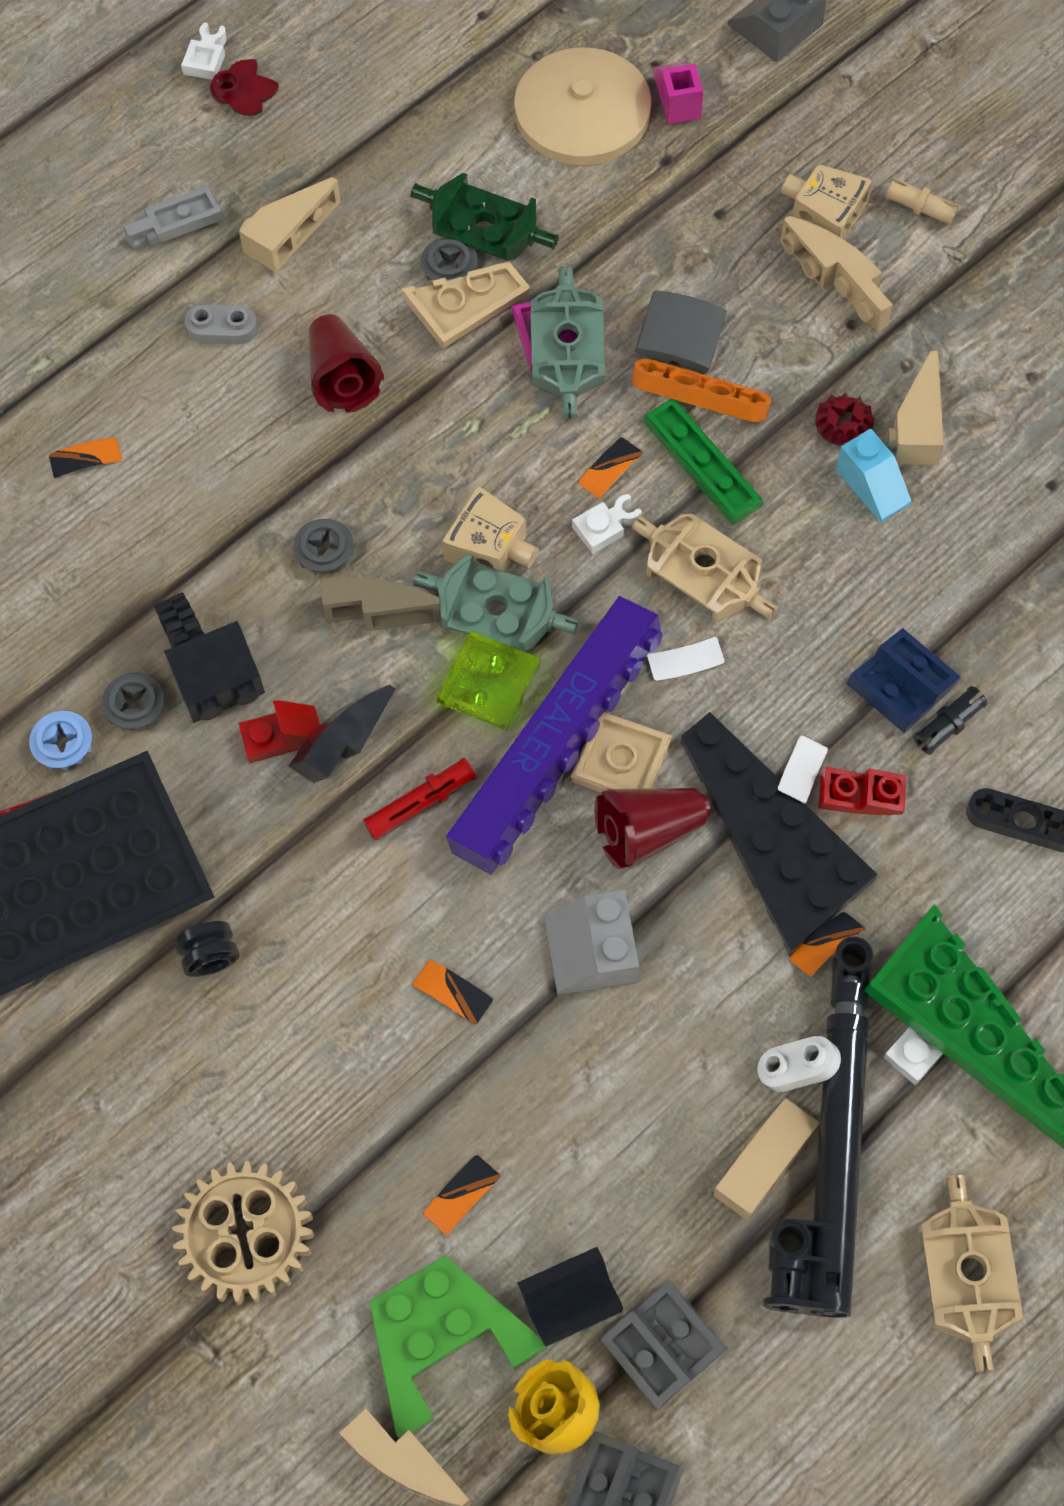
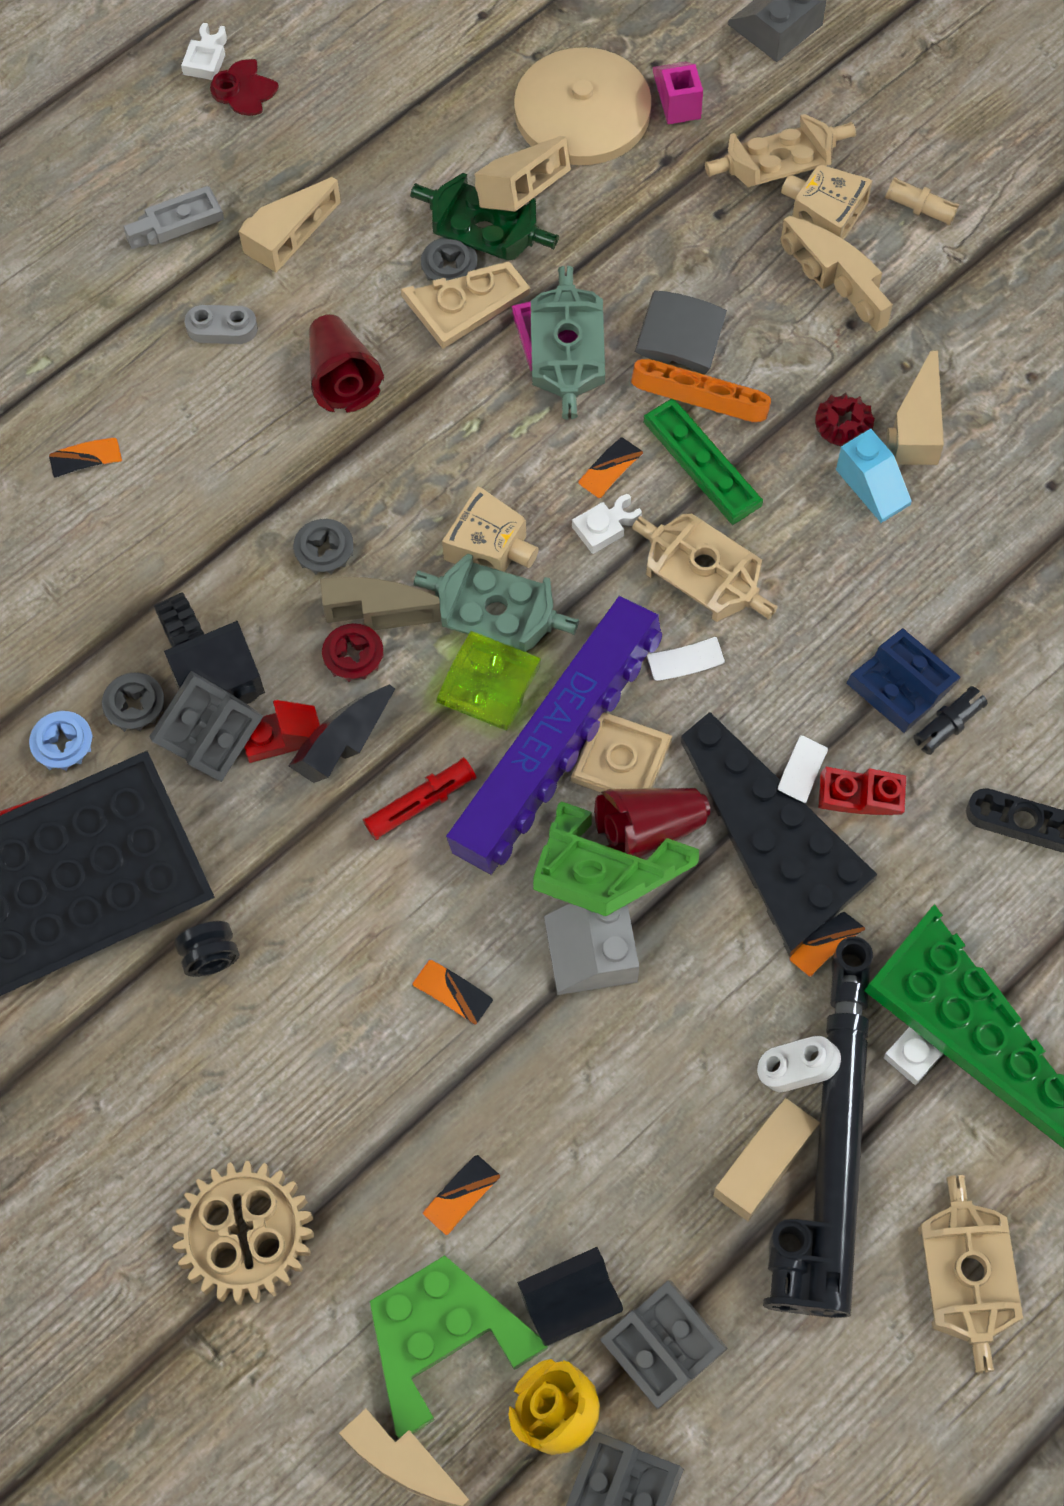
(206, 726): none -> dark grey slope
(361, 638): none -> dark red gear
(521, 176): none -> tan slope
(599, 875): none -> bright green wing
(781, 153): none -> tan plate

